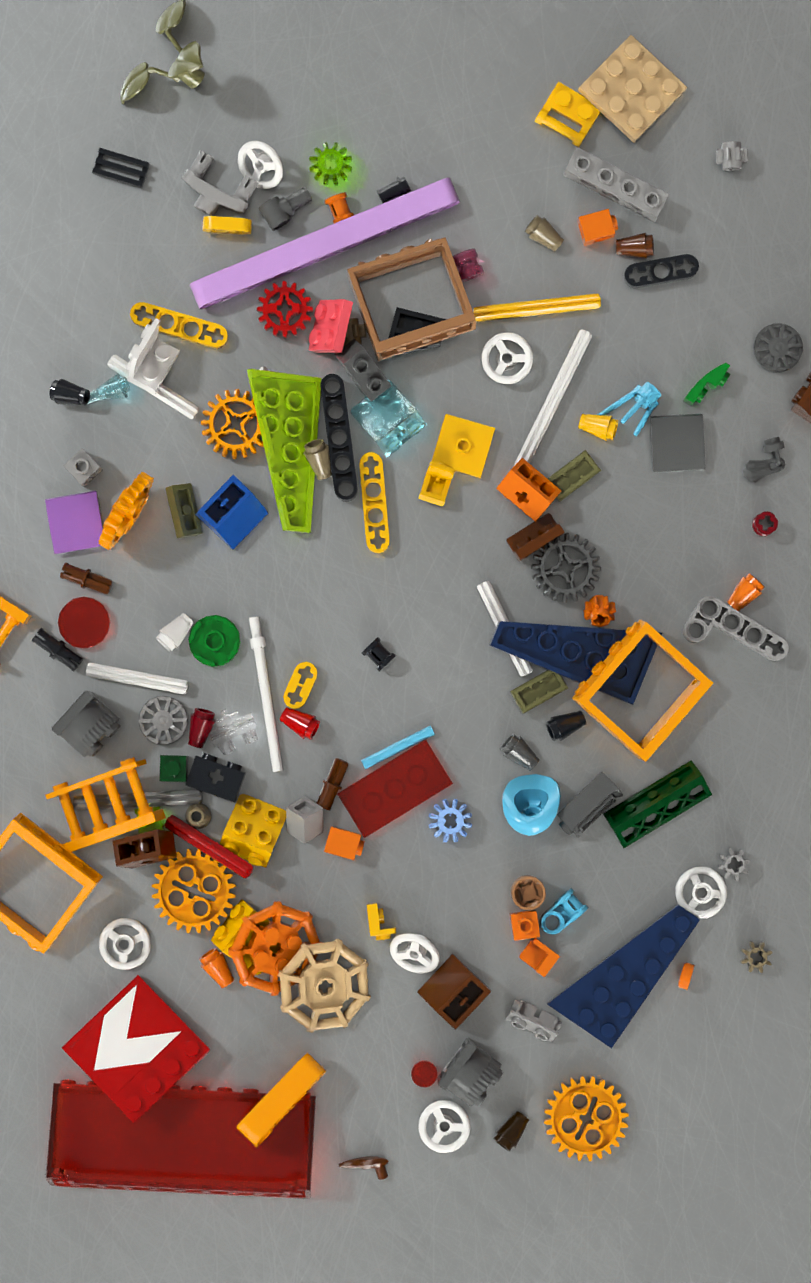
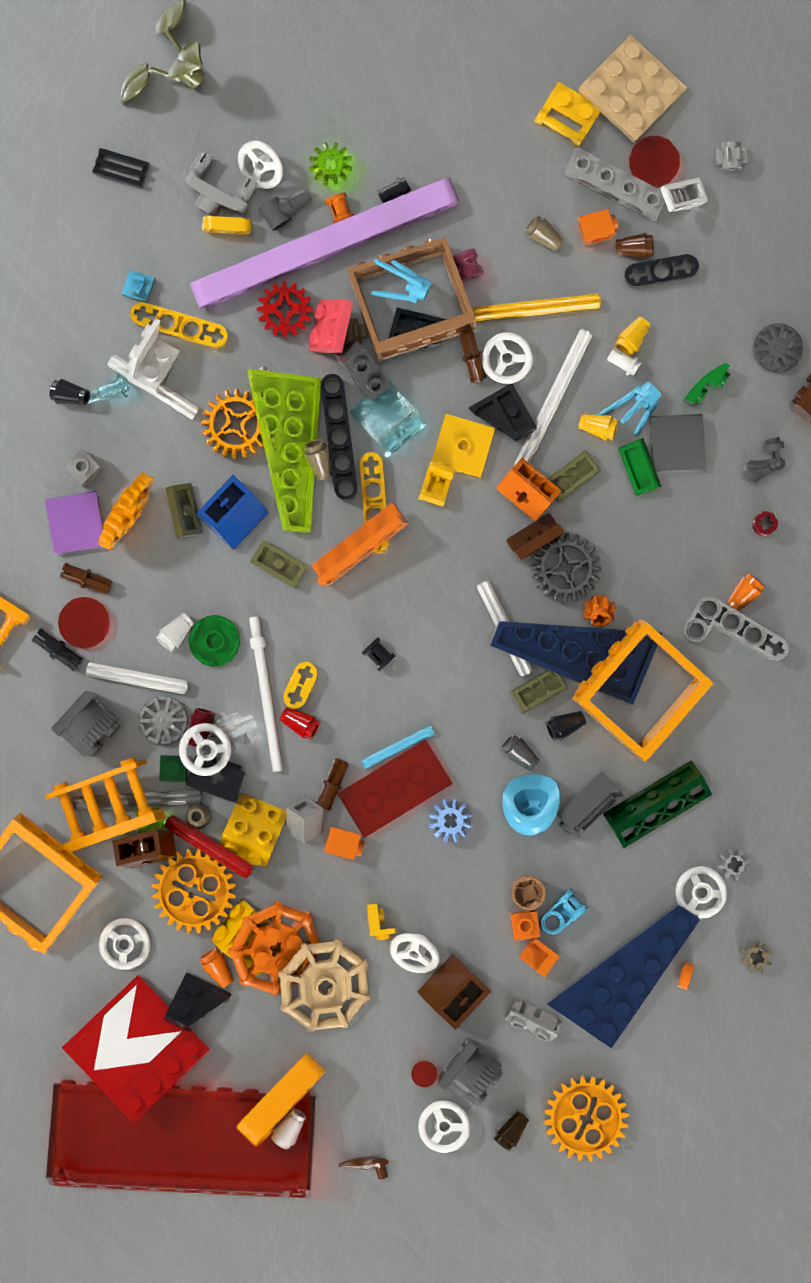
(138, 286): none -> medium azure tile
(194, 1001): none -> black wing
(224, 748): none -> white piece
(279, 564): none -> olive plate
(288, 1129): none -> white cone
(359, 544): none -> orange fence
(417, 285): none -> medium azure plant
(472, 356): none -> reddish brown axle
(505, 413): none -> black wing
(624, 361): none -> white pin
(633, 336): none -> yellow cone
(639, 467): none -> green tile
(654, 161): none -> clear red tile
(684, 194): none -> white slope

